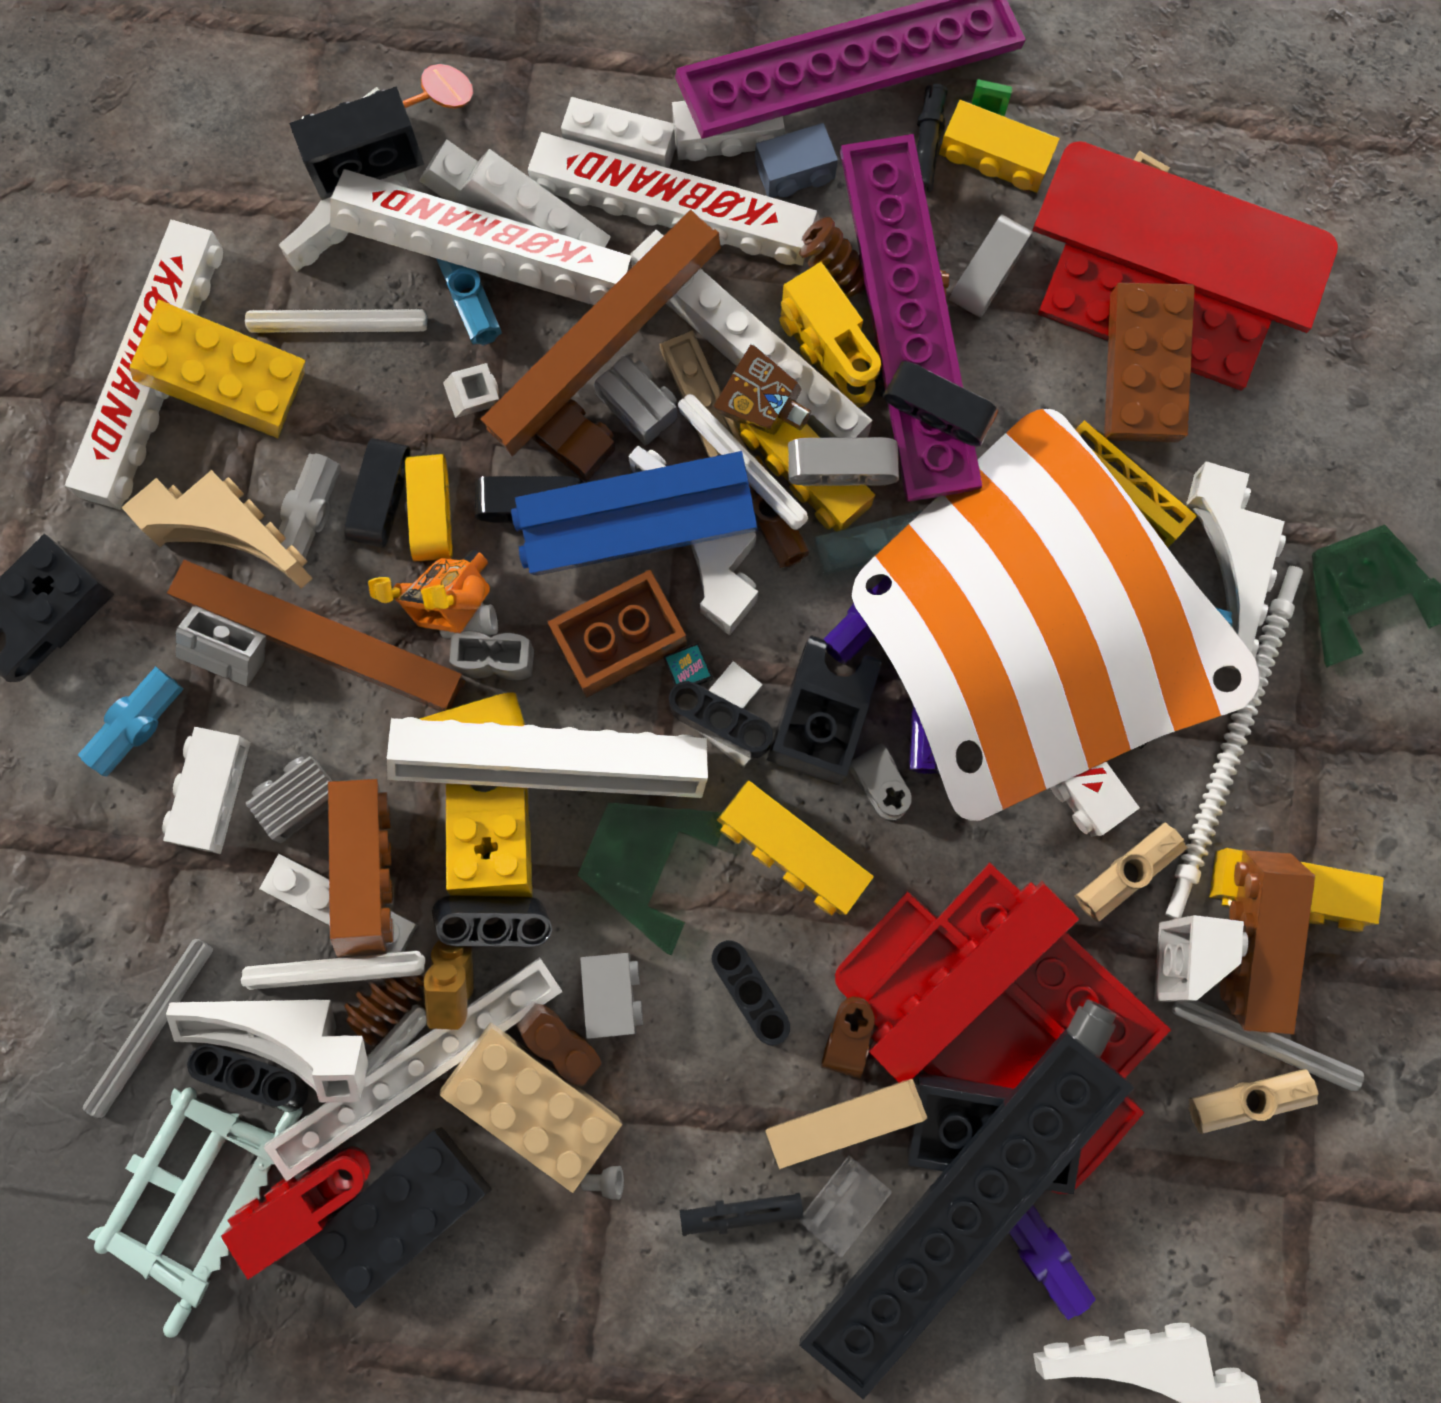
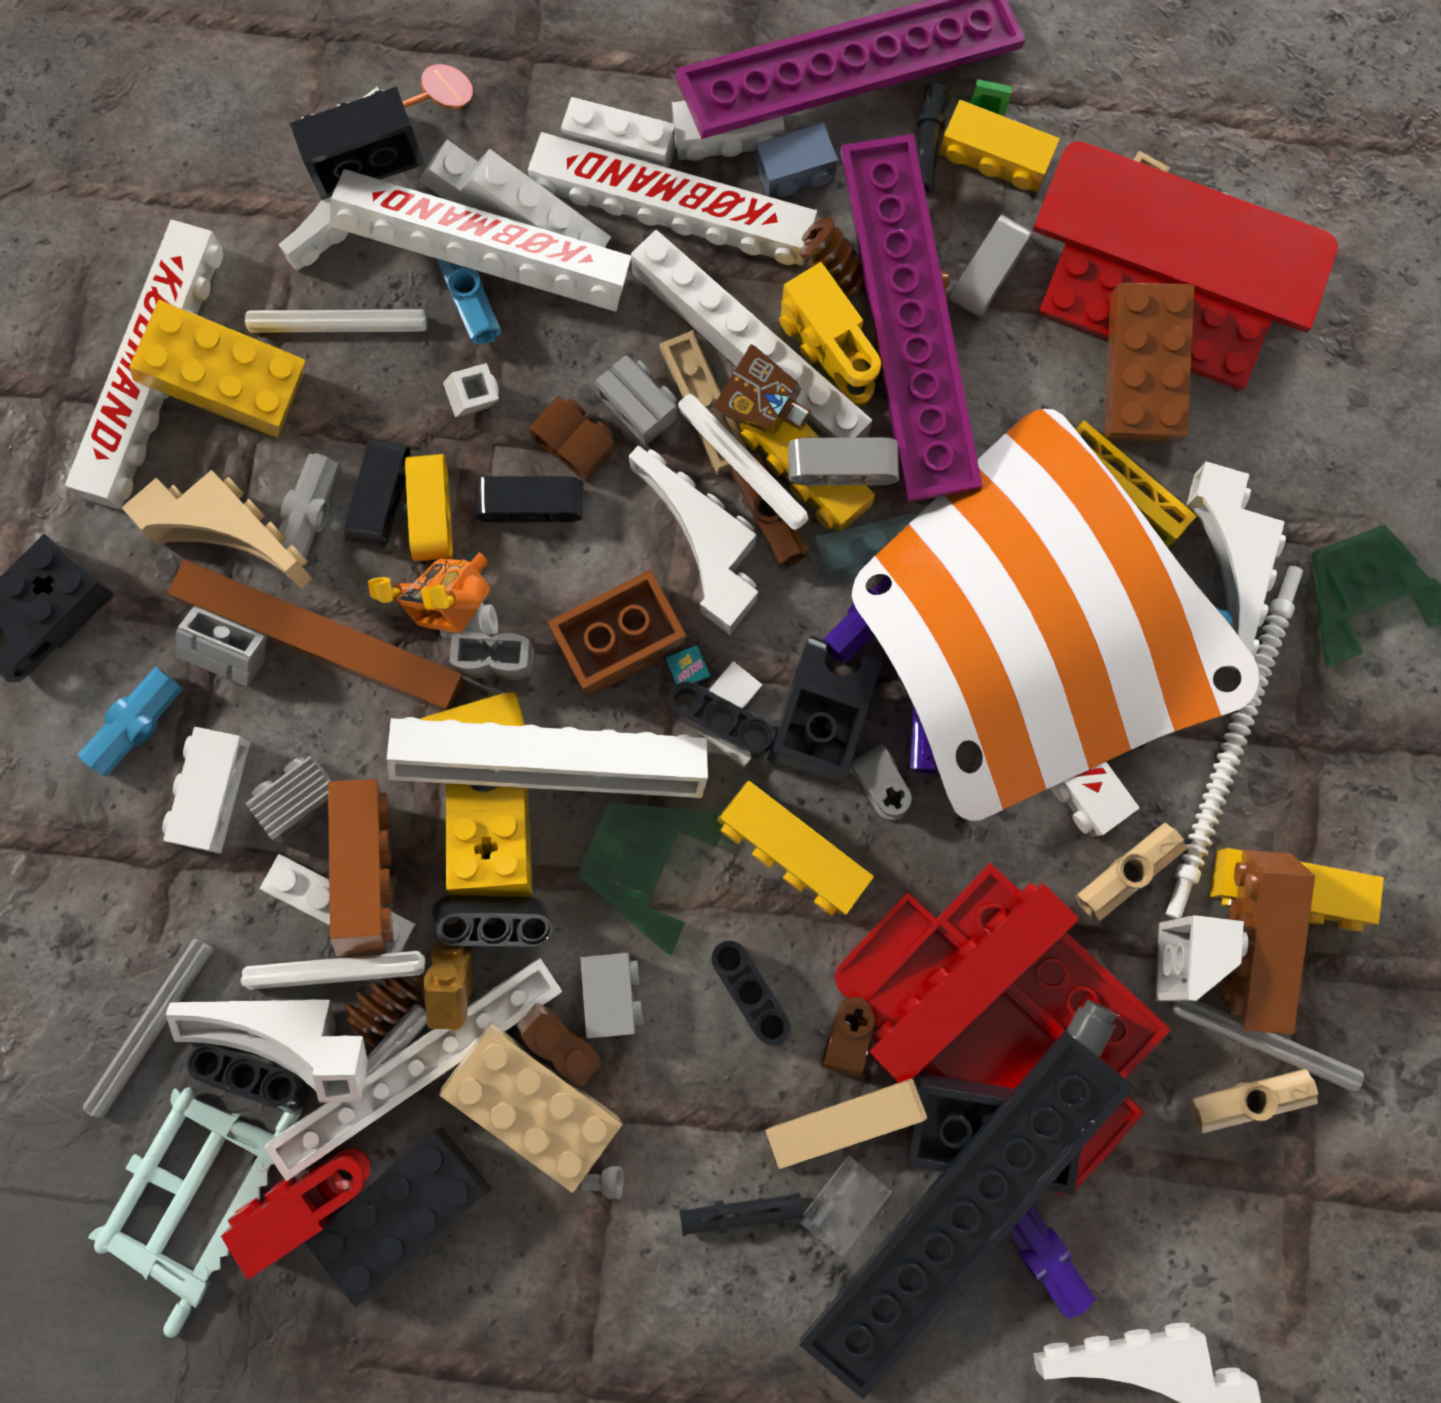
(601, 332): dark orange tile -> none
(634, 514): blue brick -> none
(940, 403): black beam -> none

